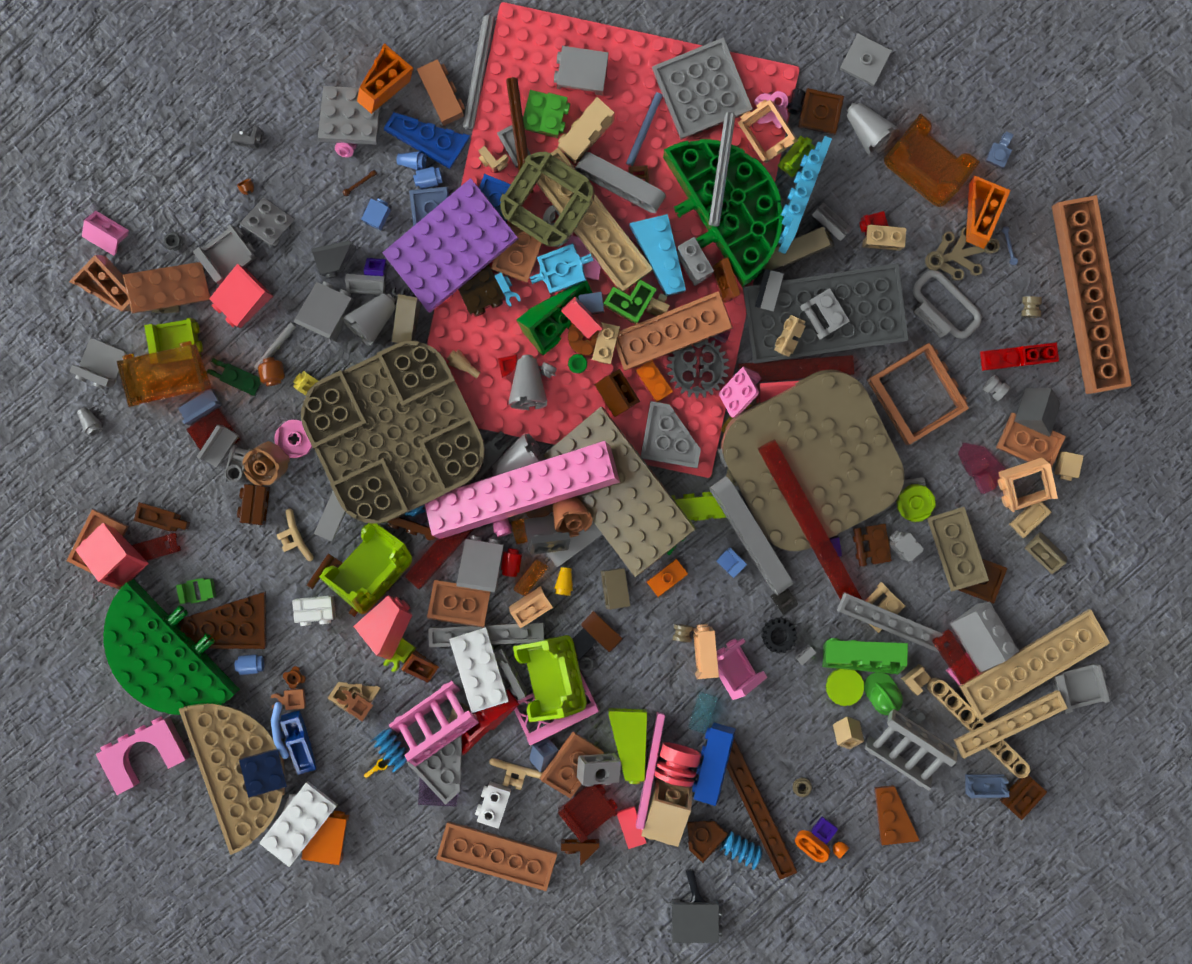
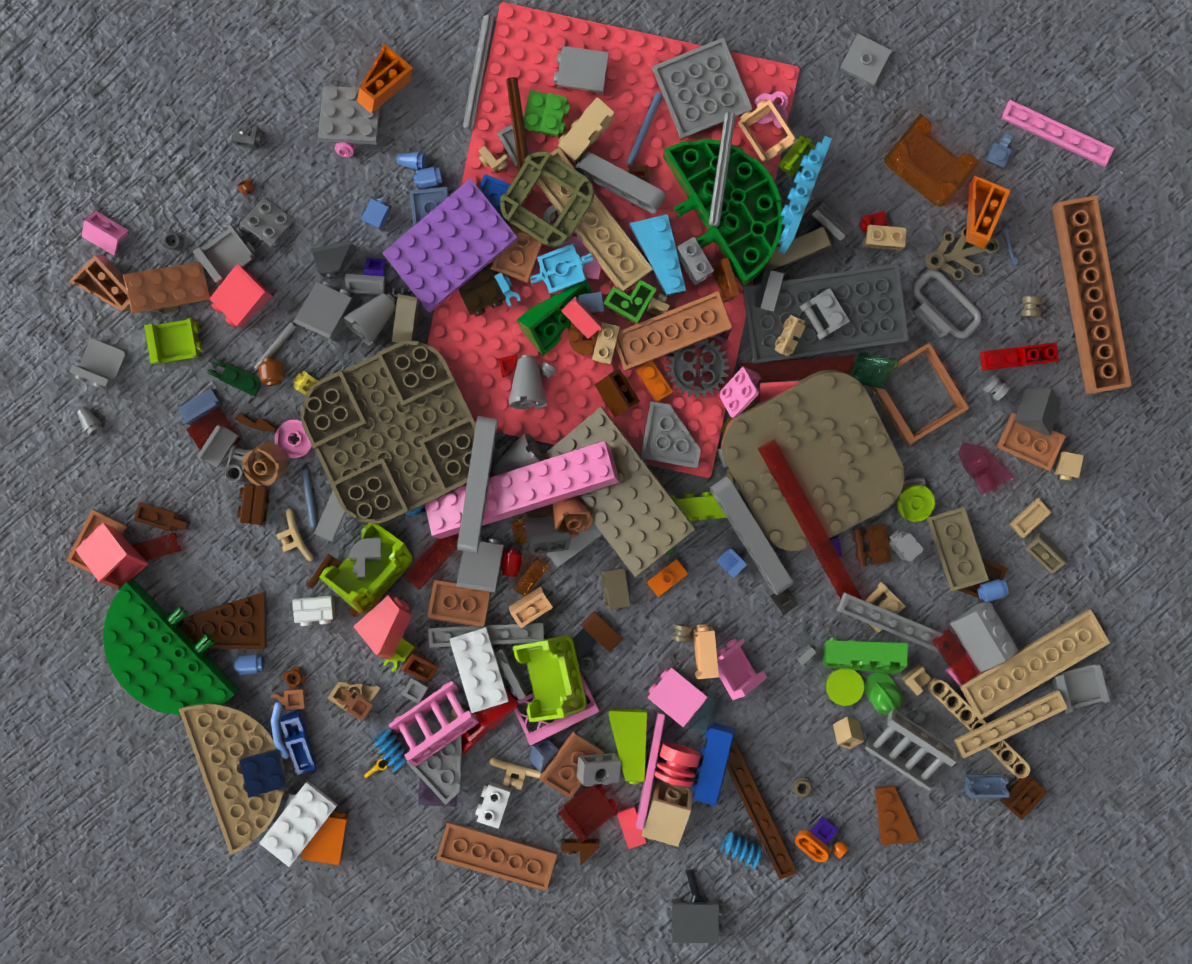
(115, 757): bright pink arch -> none
(163, 374): clear orange windscreen -> none
(186, 591): bright green piece -> none
(261, 424): none -> reddish brown slope
(309, 498): none -> sand blue bar
(346, 192): reddish brown hinge -> none
(365, 550): none -> light grey brick
(412, 527): reddish brown plate -> none
(415, 690): none -> light grey plate
(435, 142): blue wing -> none
(441, 92): nougat brick -> none
(459, 361): tan cone -> none
(477, 484): none -> light grey beam
(502, 527): bright pink cone -> none
(564, 582): yellow cone -> none
(577, 363): green tile -> none
(677, 696): none -> bright pink panel
(704, 838): reddish brown plate -> none
(787, 643): black tyre -> none
(794, 106): black pin -> none
(821, 111): reddish brown plate -> none
(871, 128): light grey cone -> none
(873, 375): none -> clear green plate
(993, 590): none -> medium blue brick
(1006, 484): light nougat window -> none
(1057, 133): none -> bright pink tile

